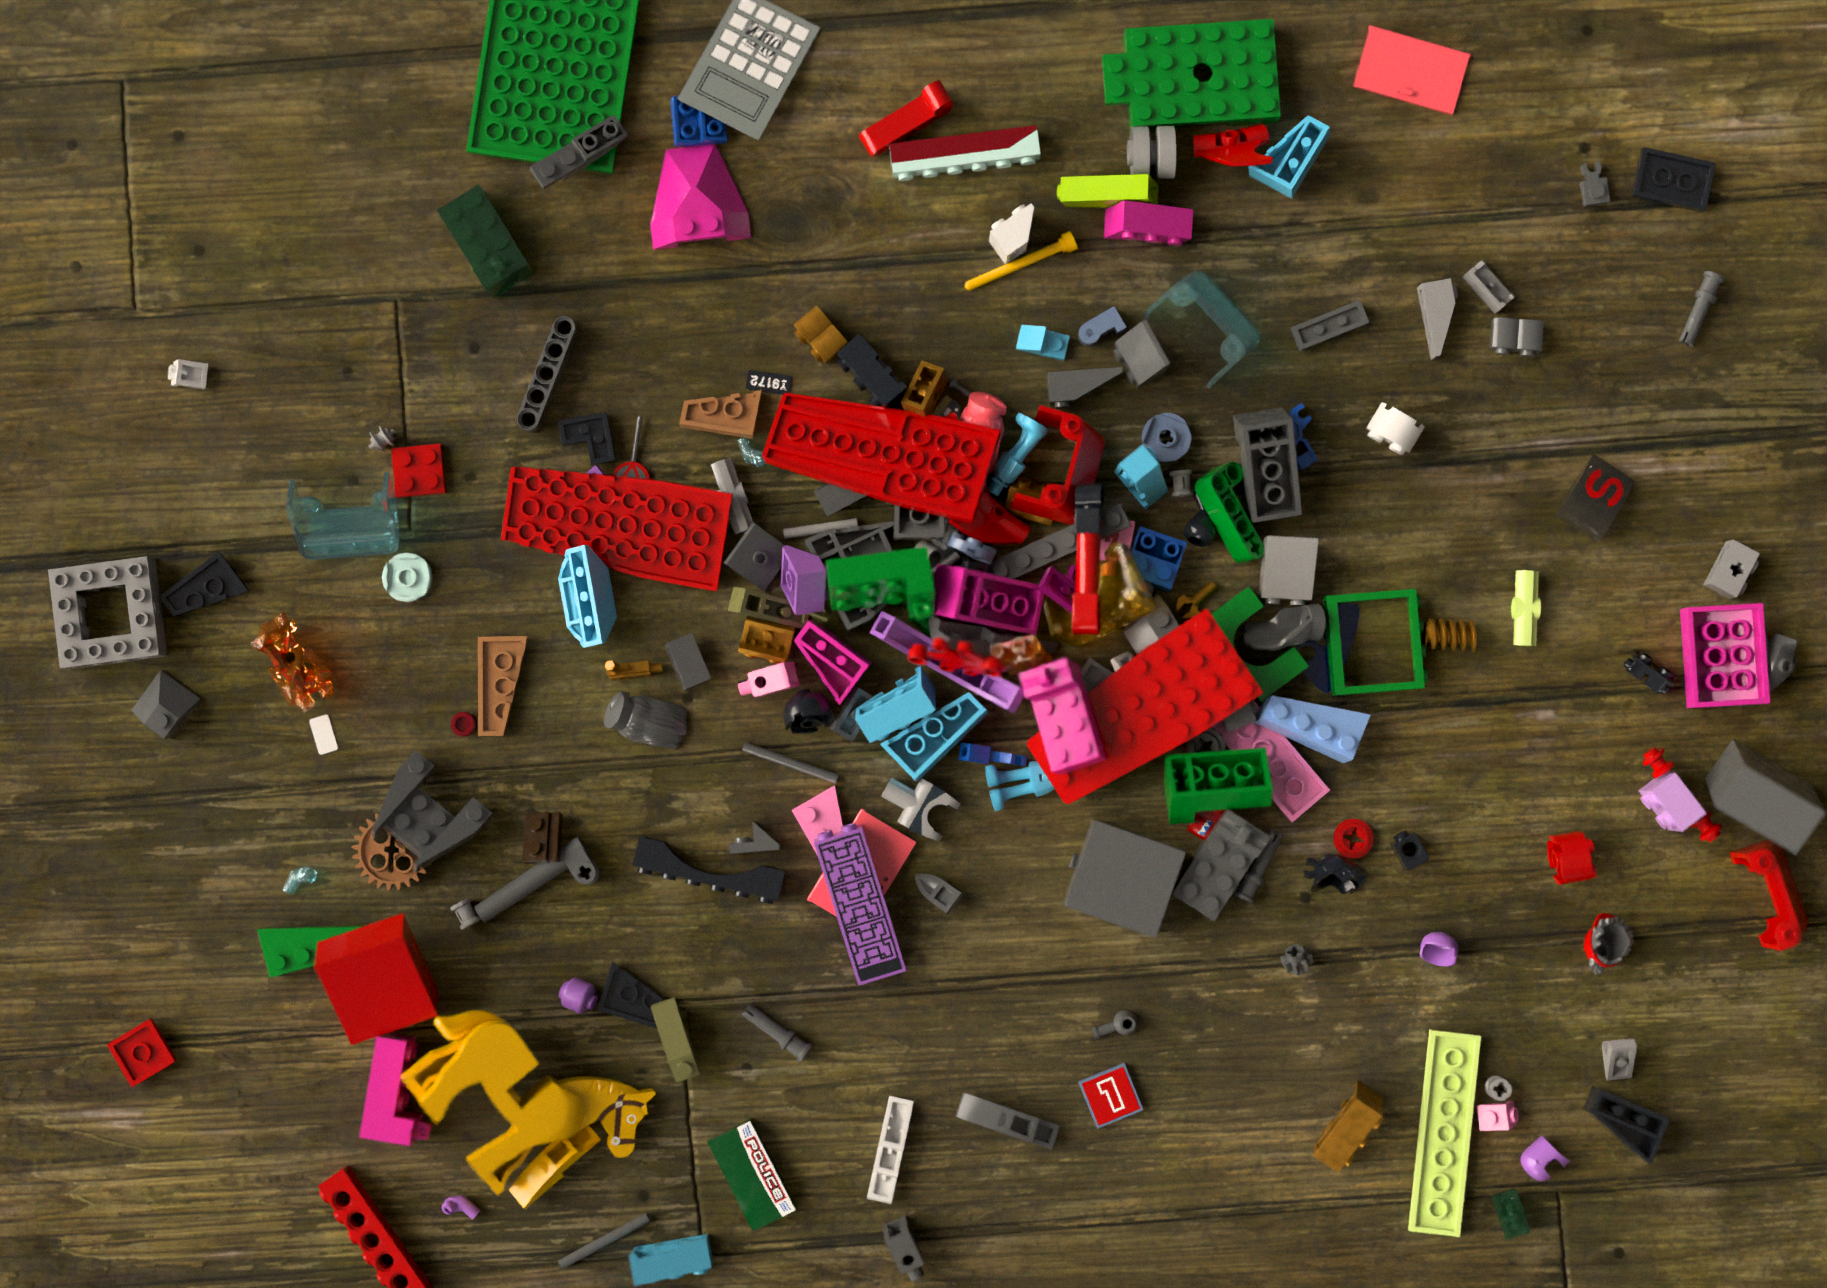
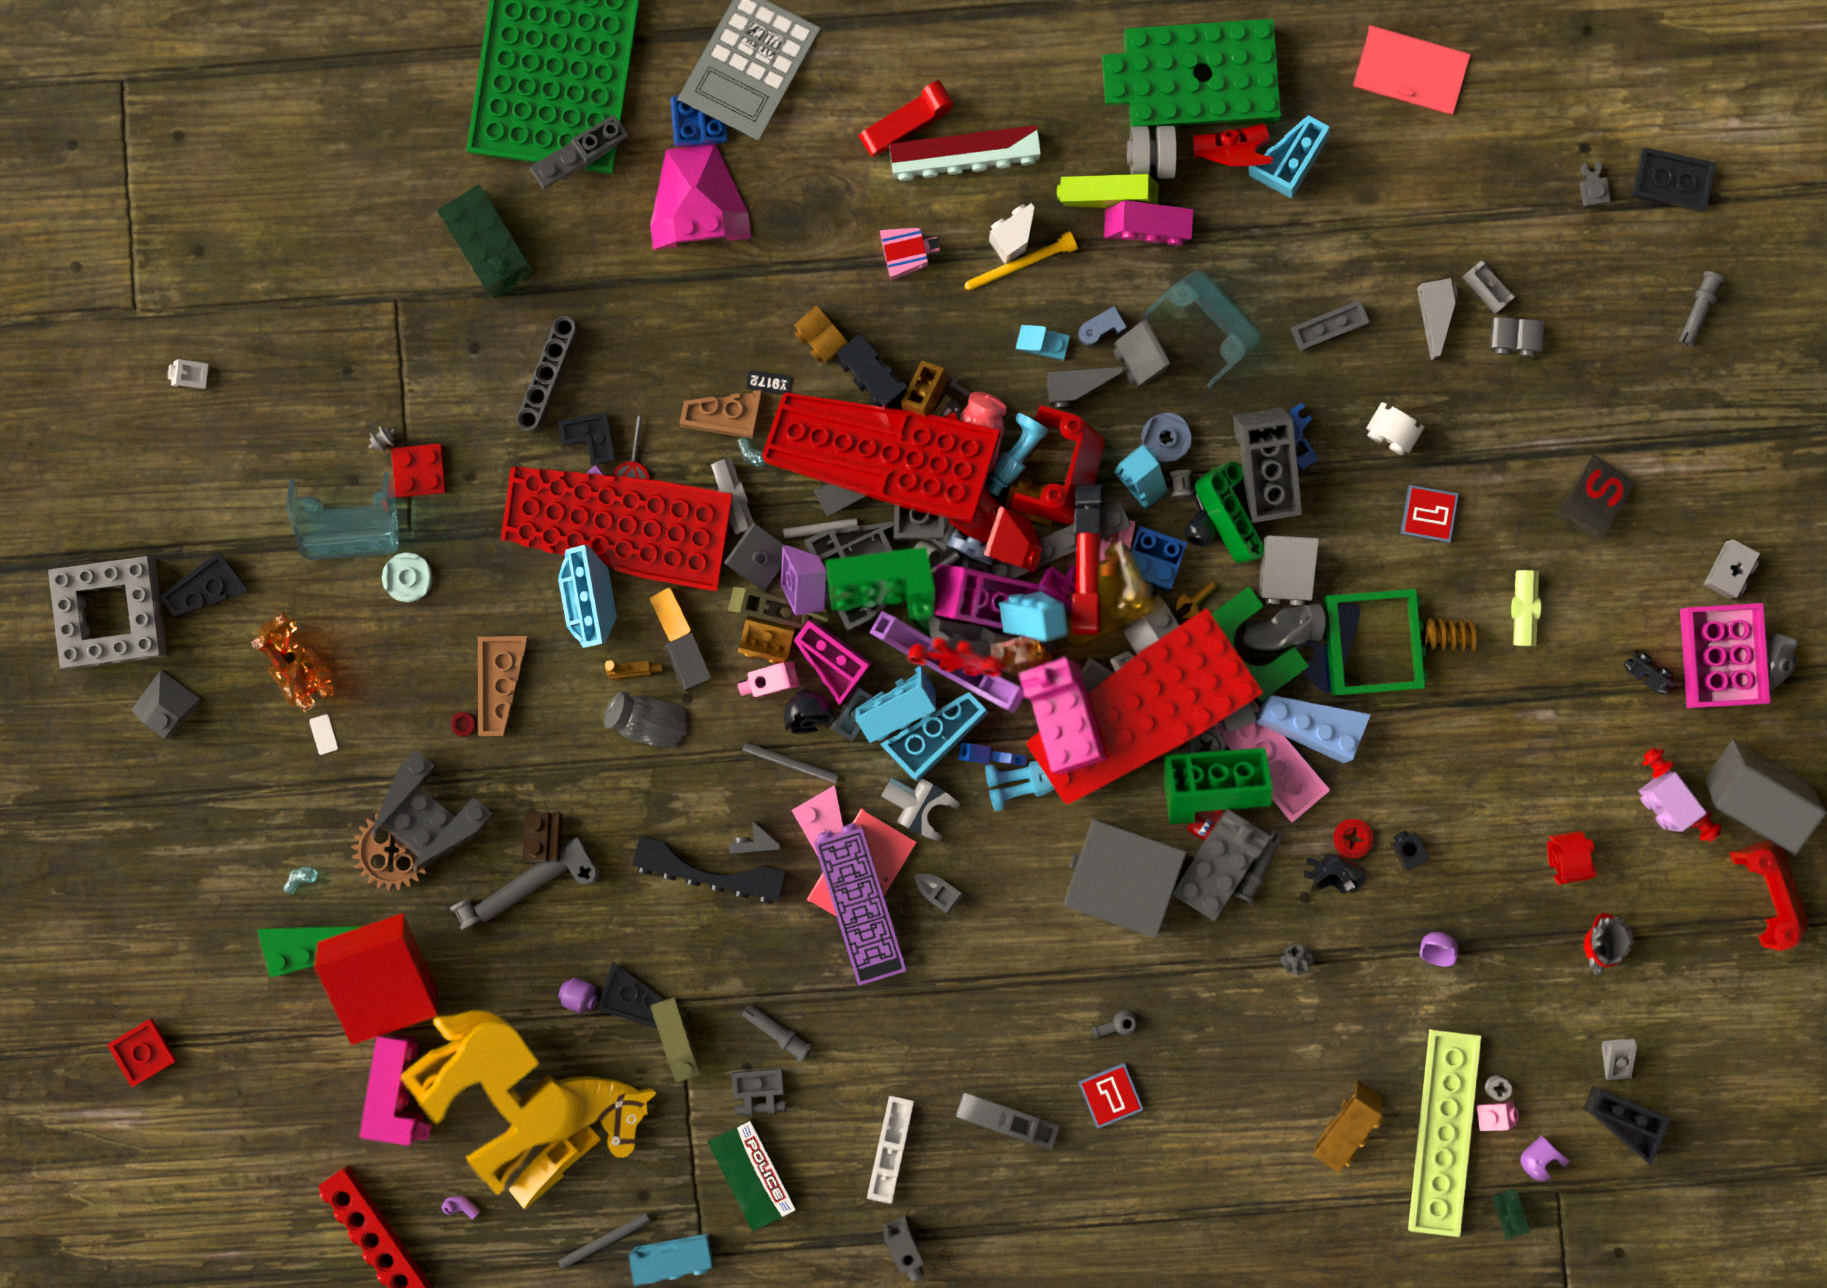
(671, 614): none -> slope
(758, 1083): none -> dark grey plate
(906, 250): none -> torso
(1014, 541): none -> red slope
(1033, 616): none -> medium azure wedge
(1429, 513): none -> red tile

